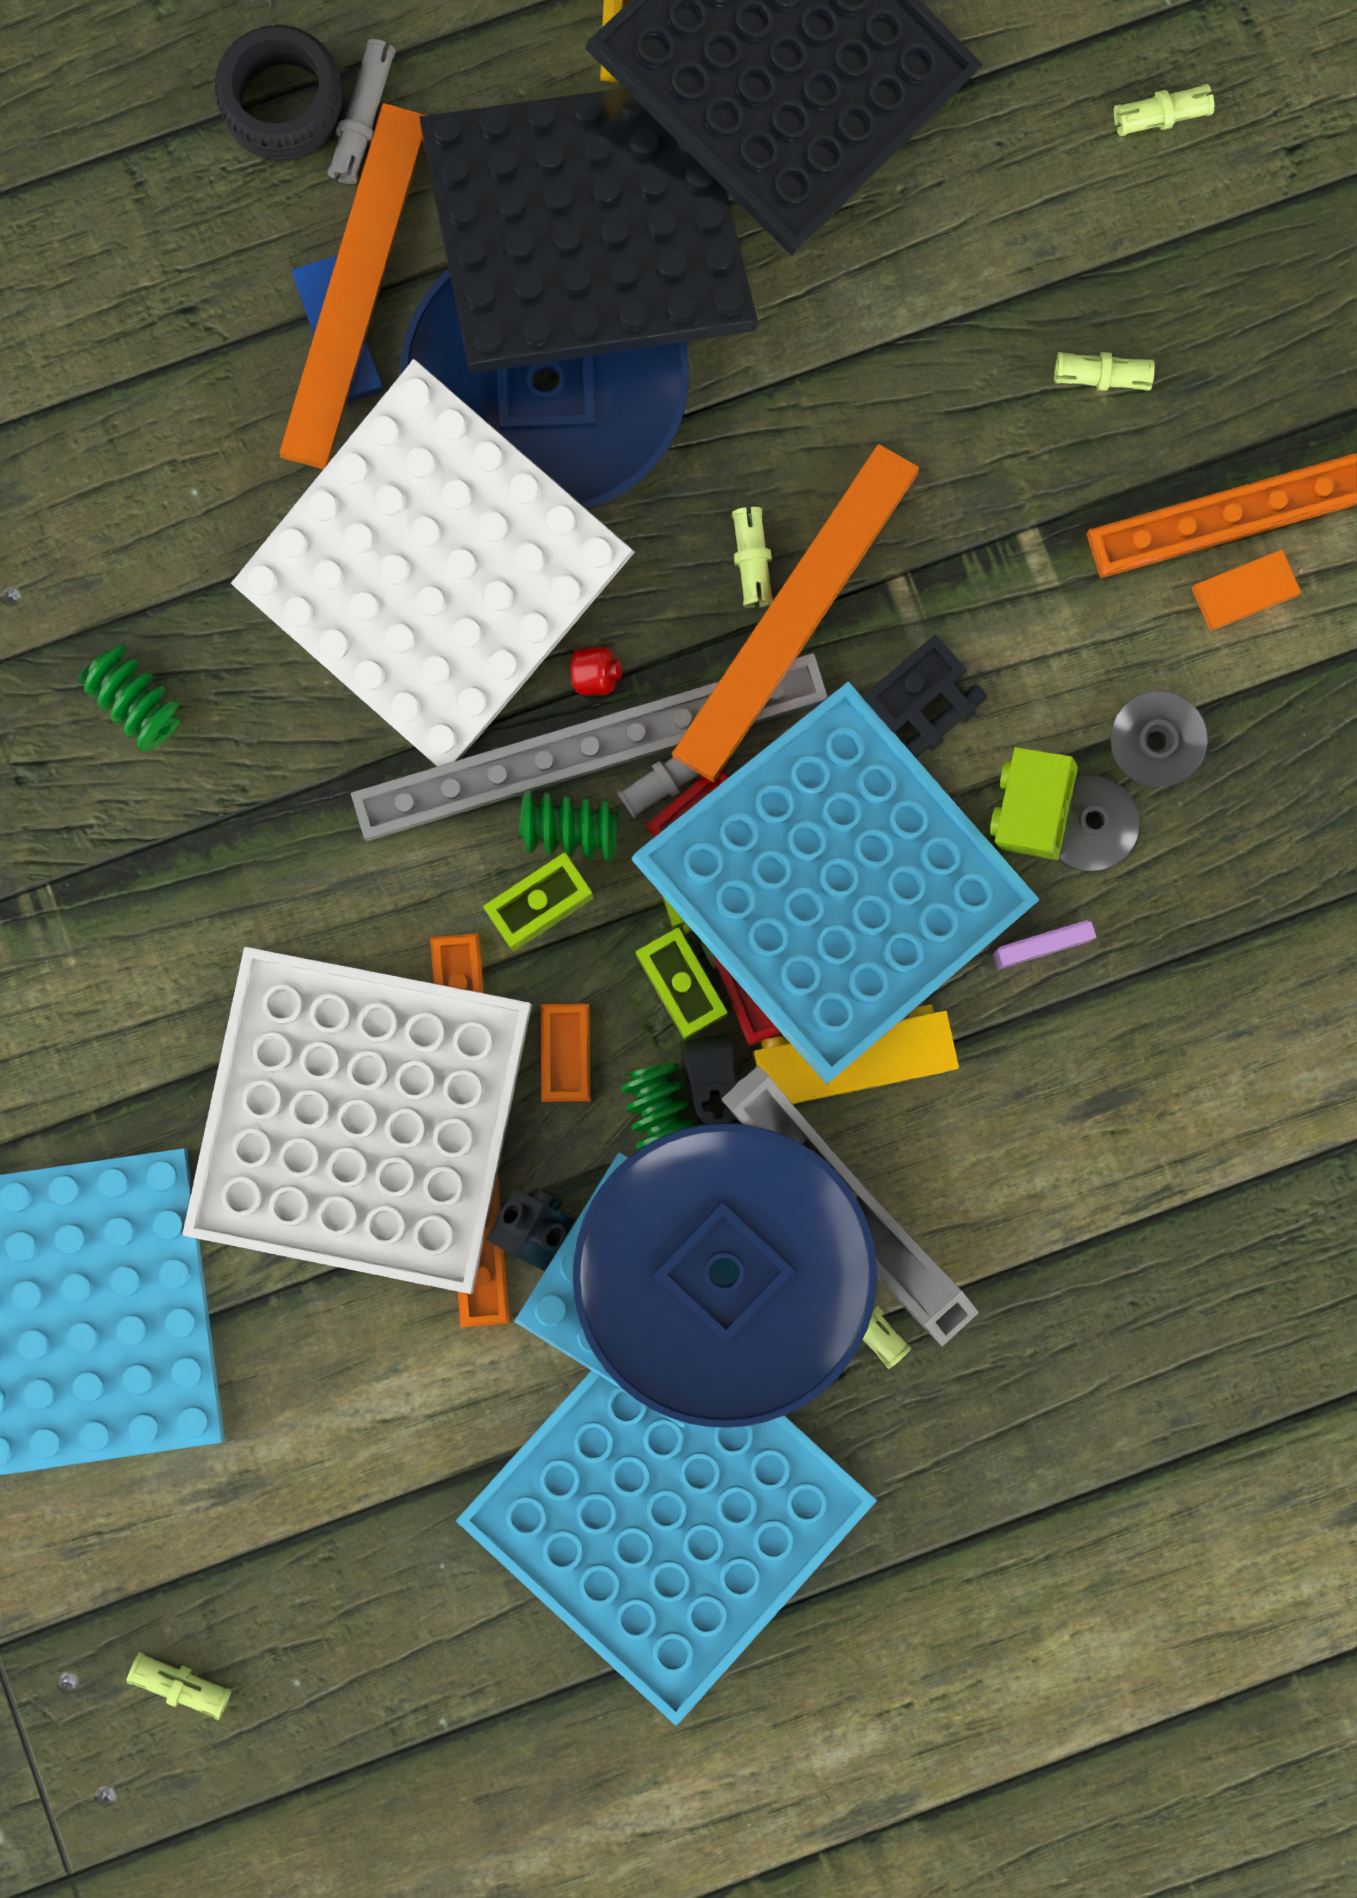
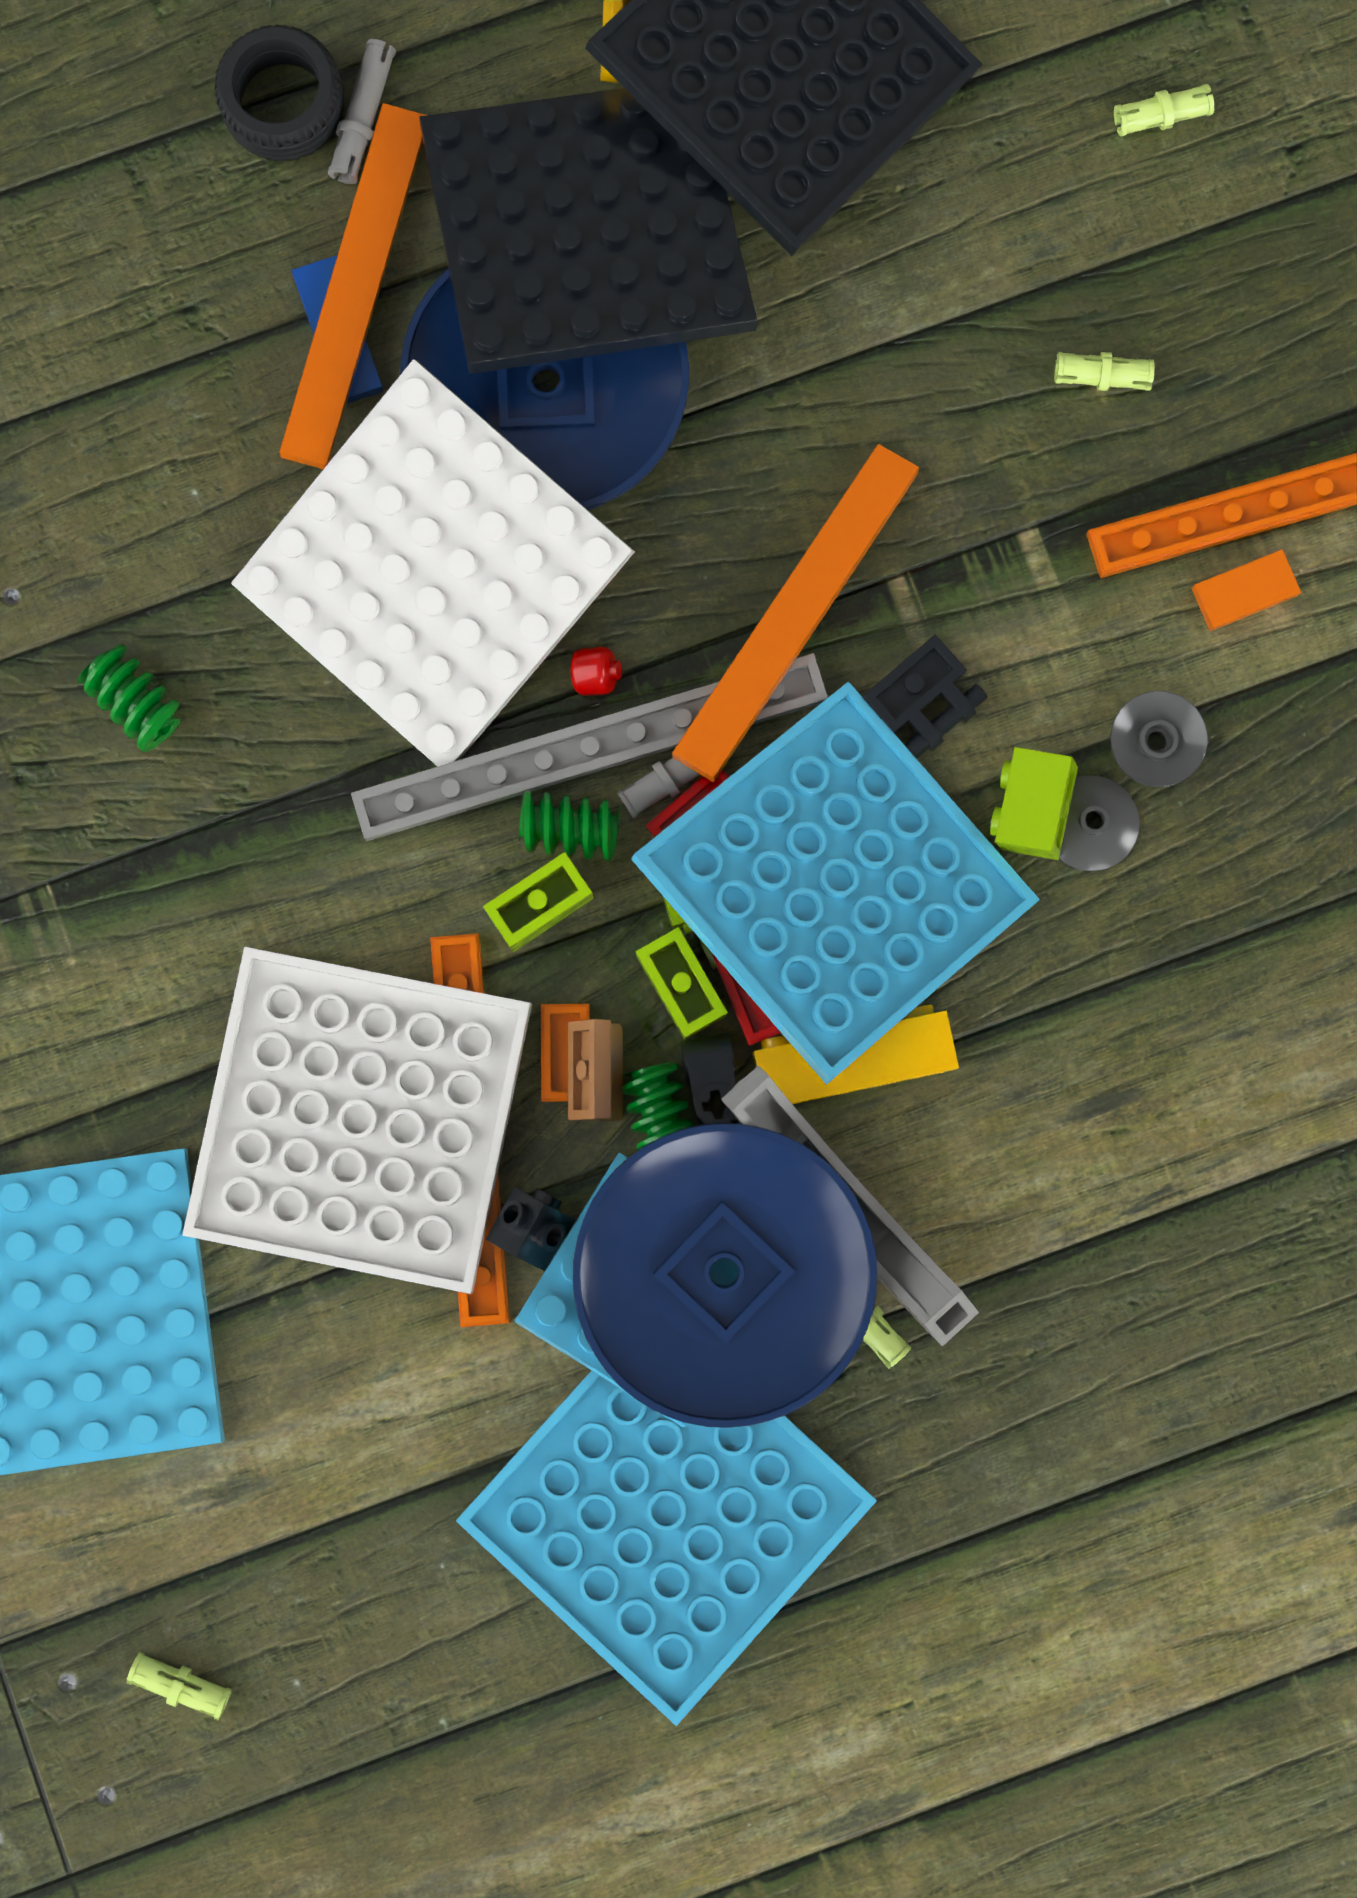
(595, 1070): none -> medium nougat panel
(752, 557): yellowish green pin -> none
(1043, 944): lavender tile -> none

